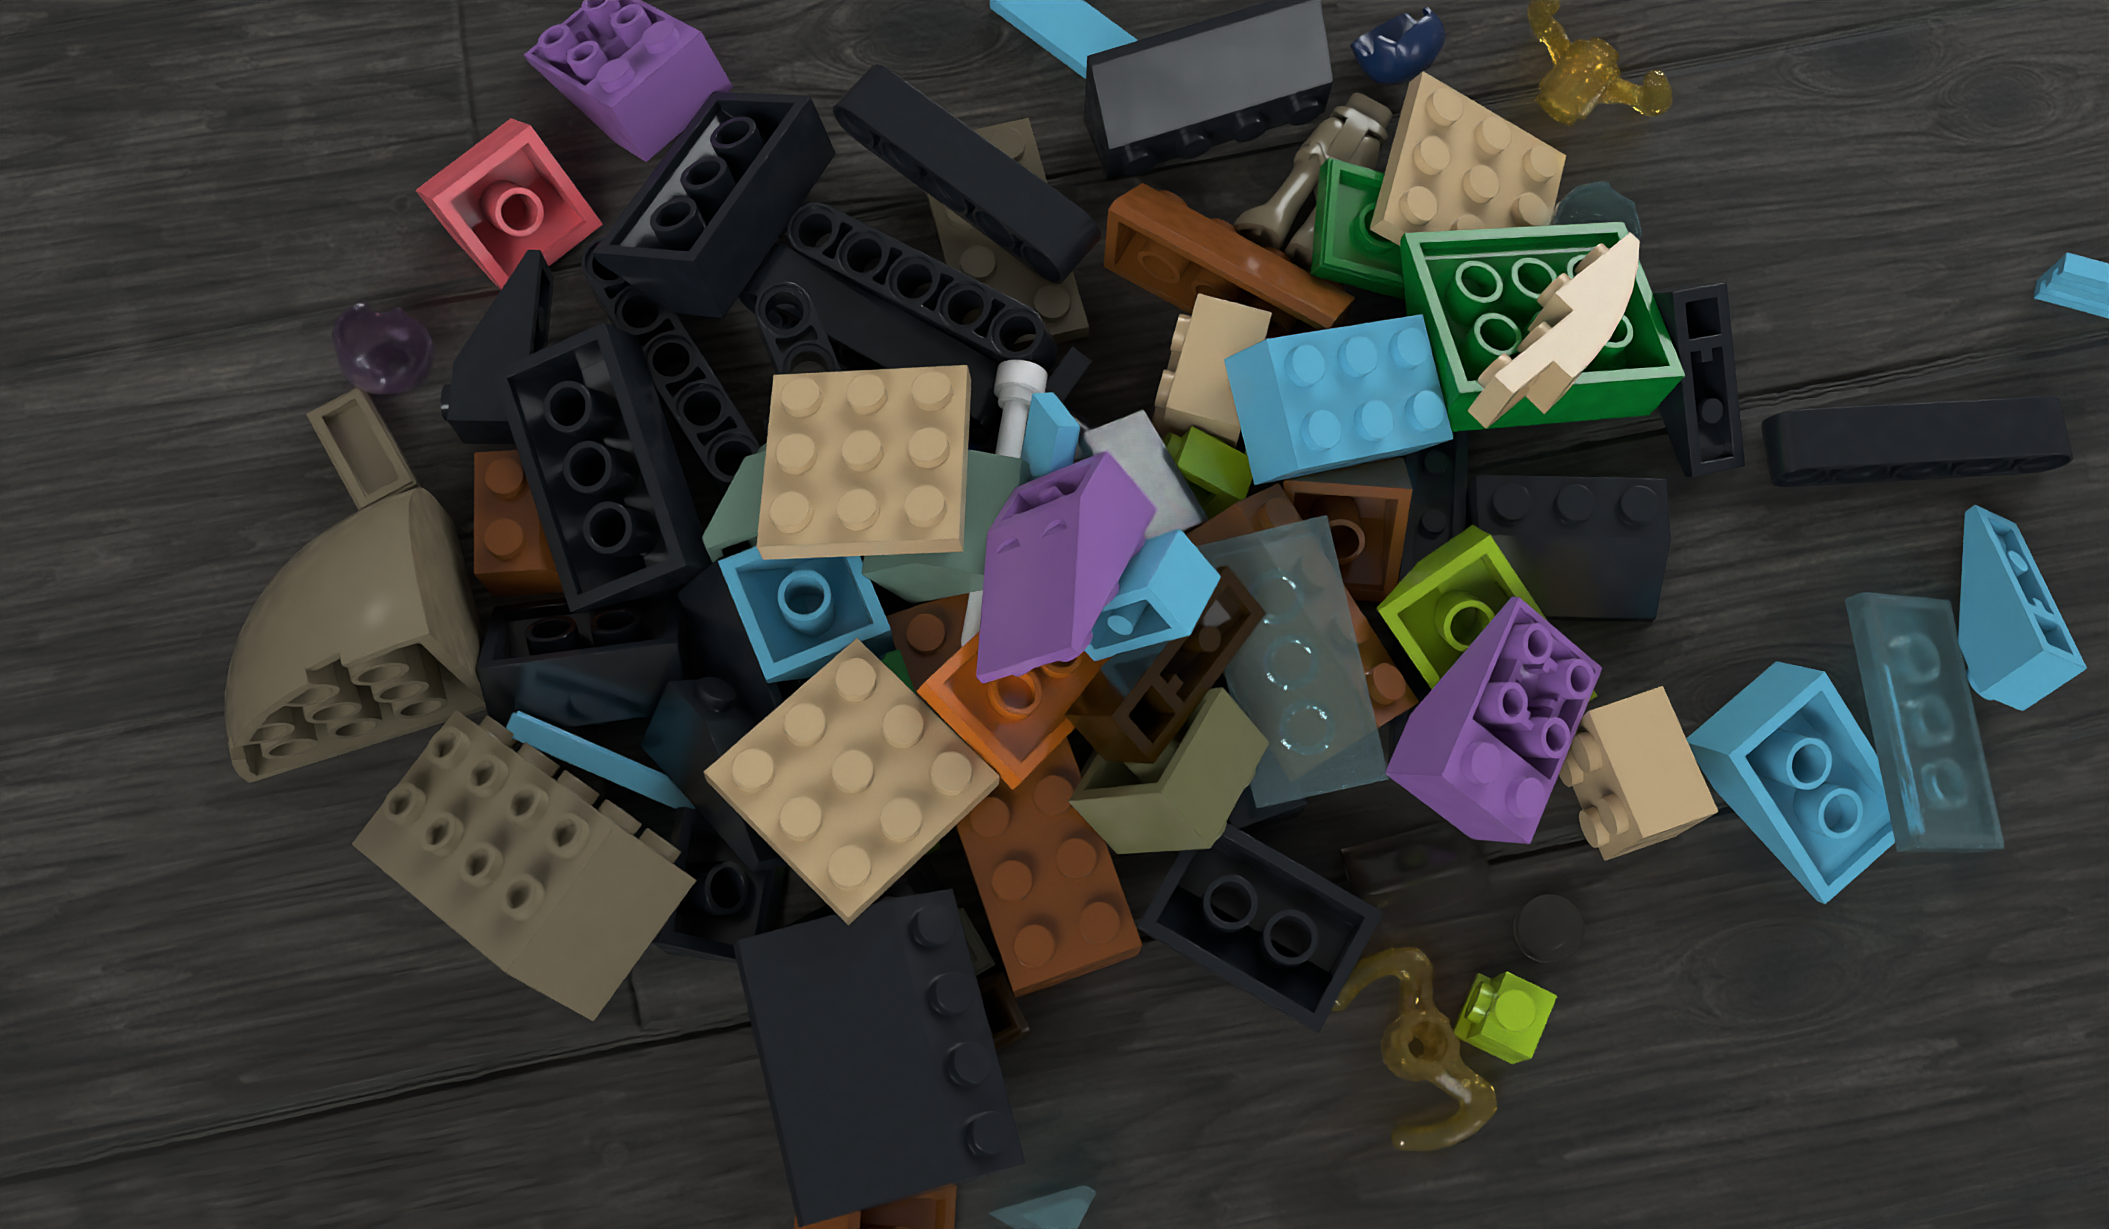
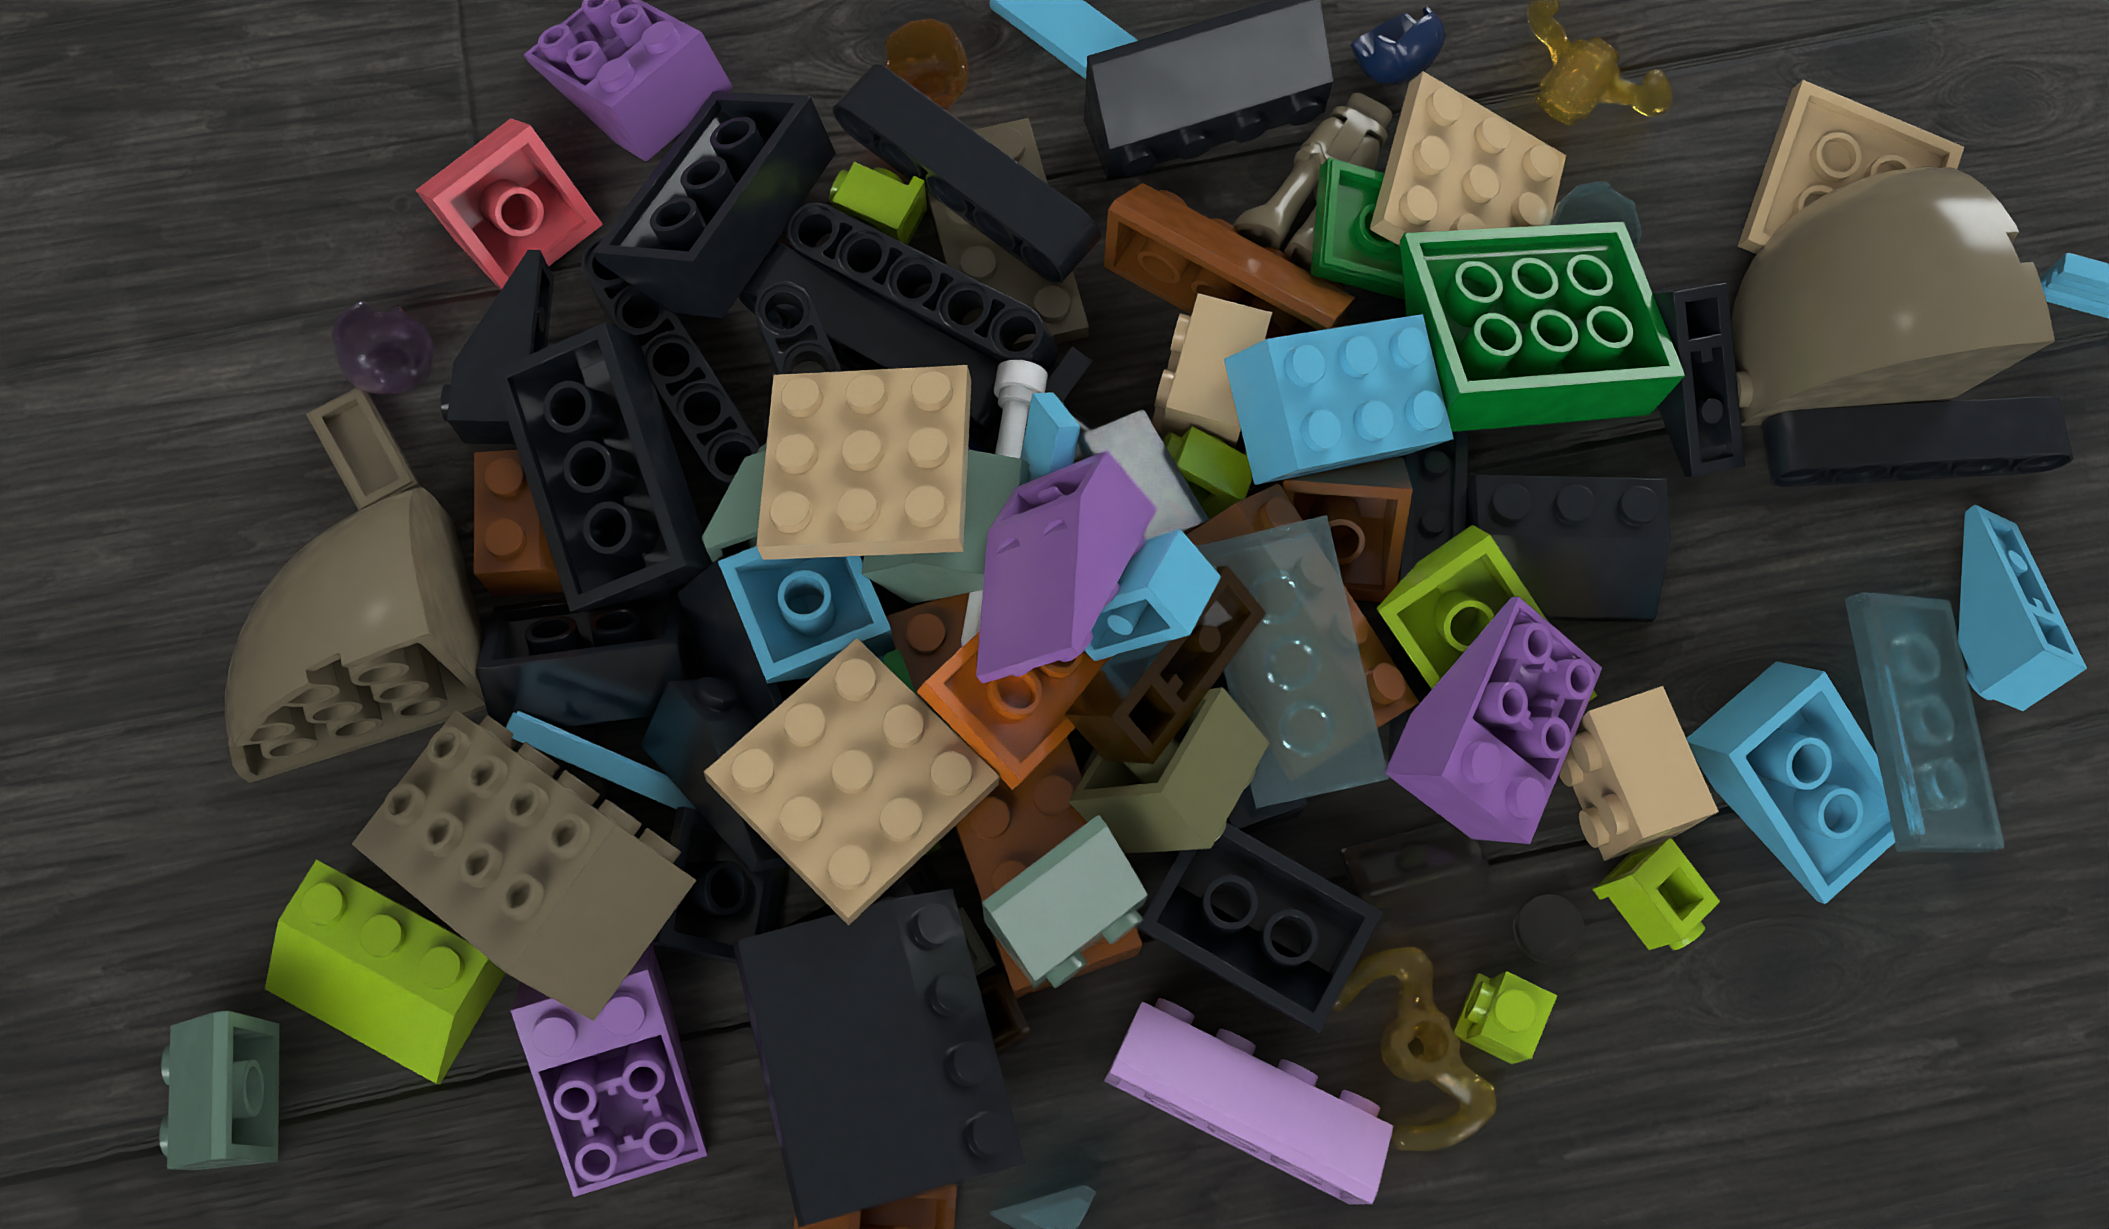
(221, 1092): none -> sand green slope
(379, 971): none -> lime slope
(614, 1084): none -> medium lavender slope
(880, 200): none -> lime brick
(929, 59): none -> clear orange hair
(1066, 905): none -> sand green slope
(1253, 1104): none -> lavender slope
(1565, 335): tan slope -> none
(1659, 895): none -> lime brick
(1827, 145): none -> tan plate
(1885, 298): none -> dark tan brick

